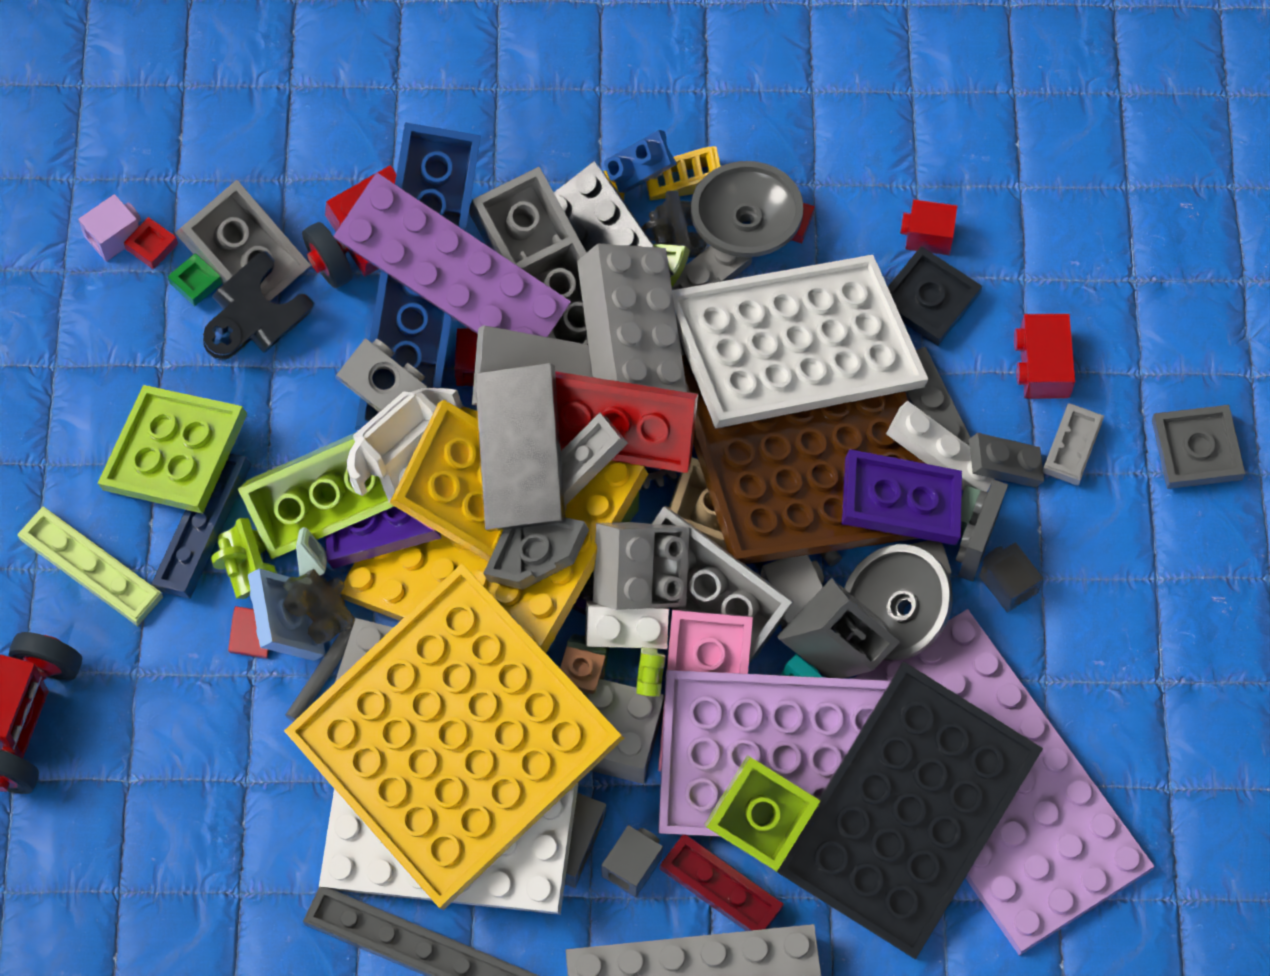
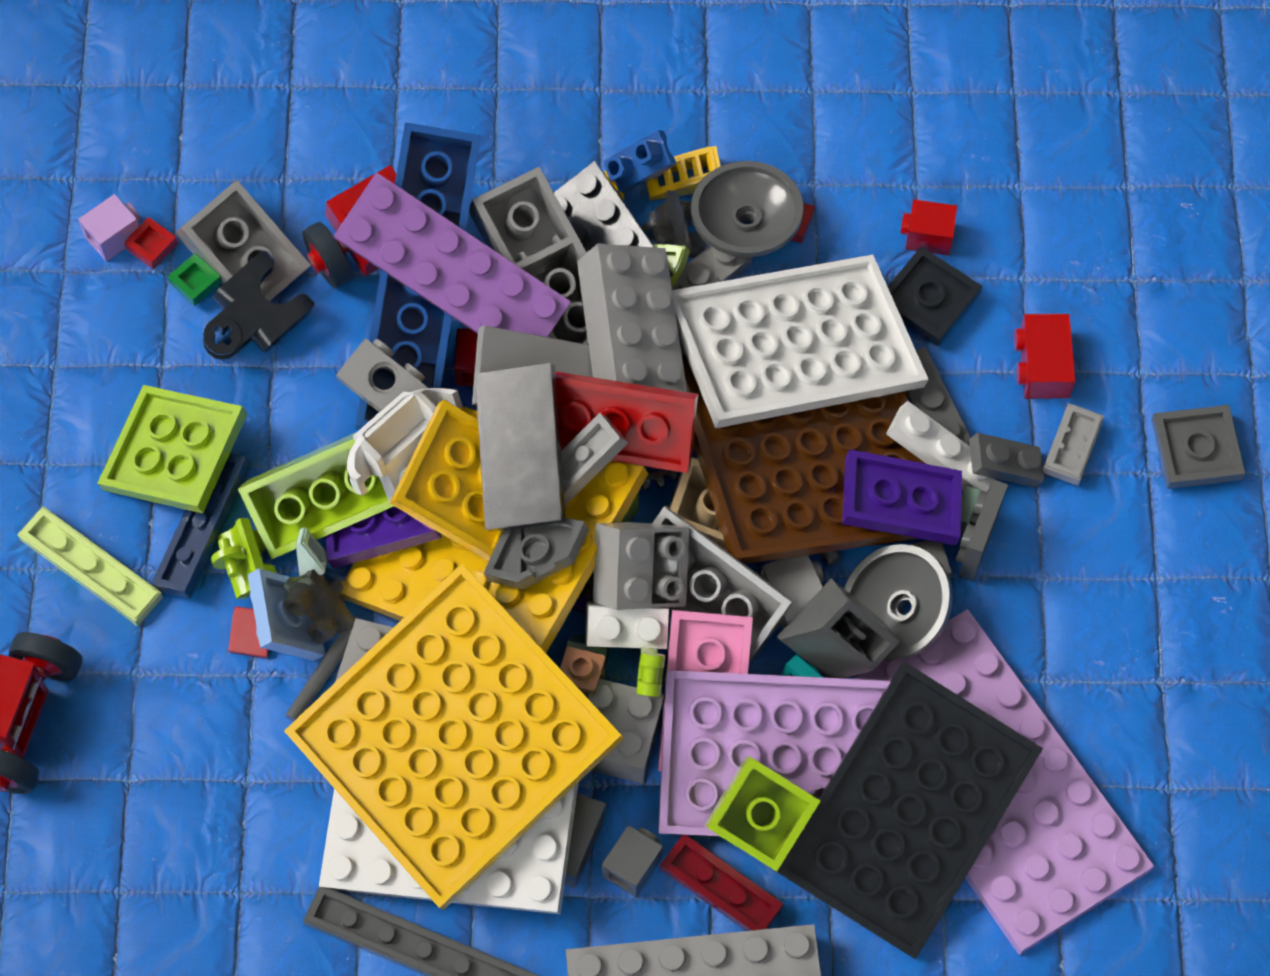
(1010, 576): clear smoke brick -> none

